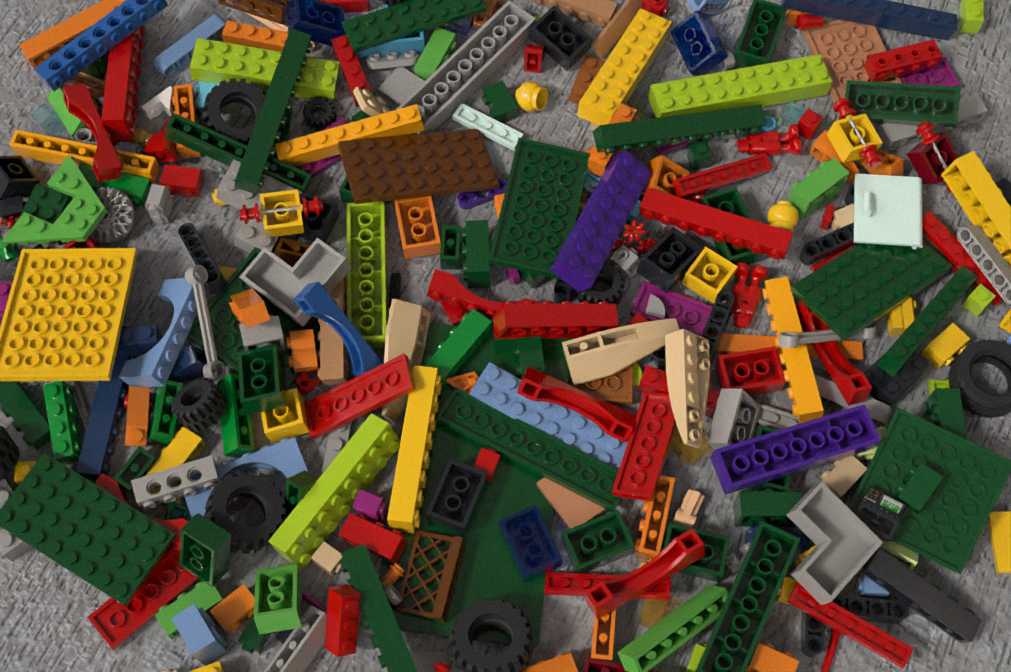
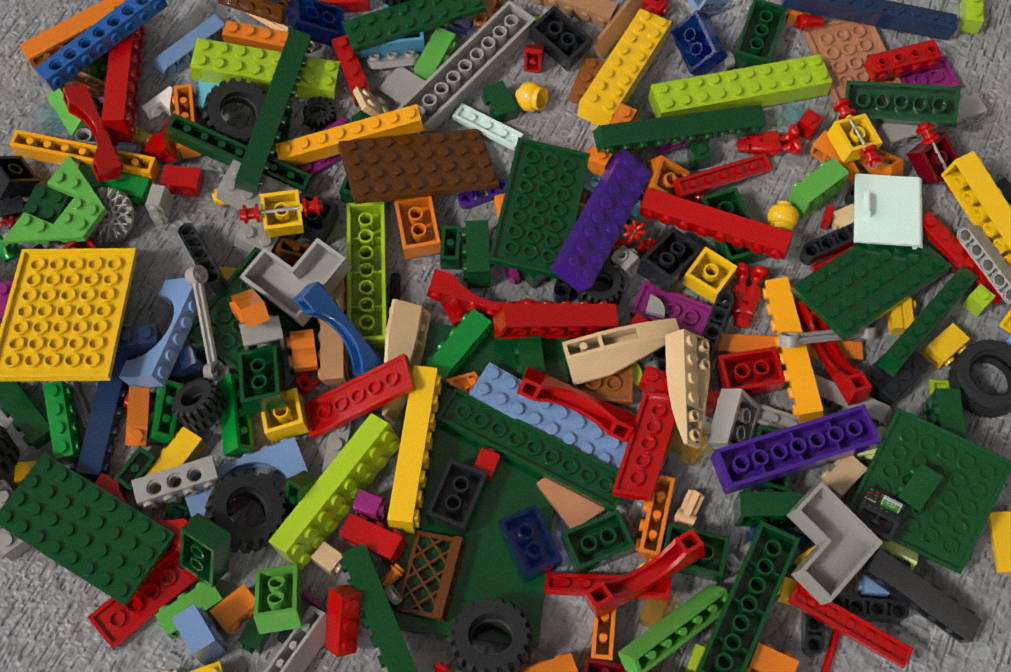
(771, 124): dark azure tile -> none

